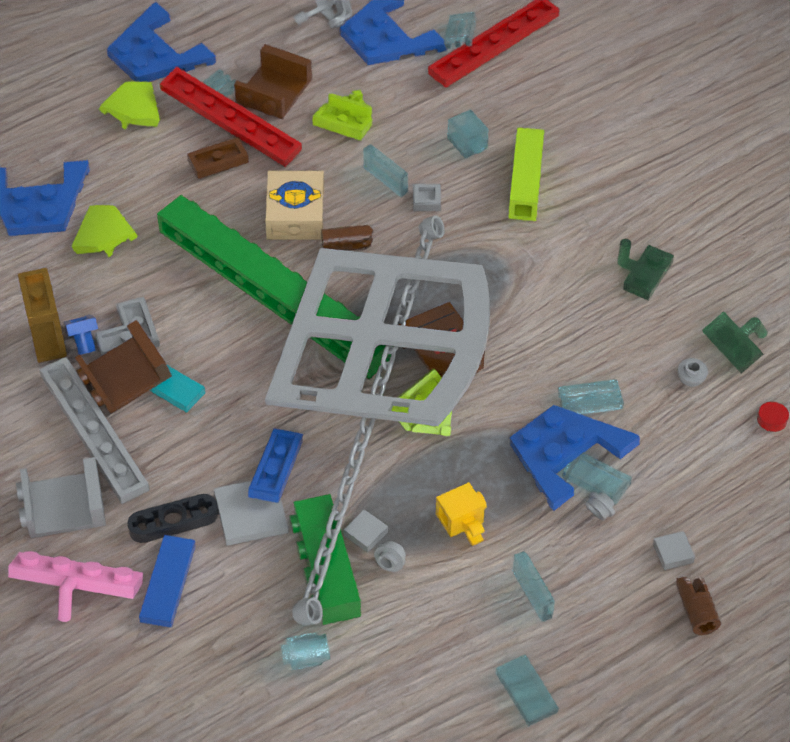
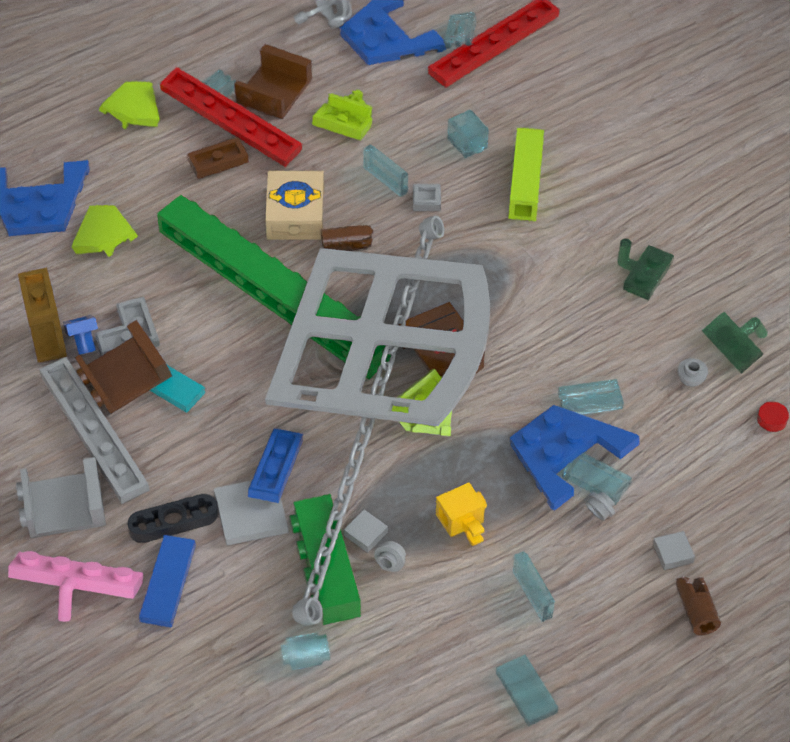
(148, 56): blue wing -> none

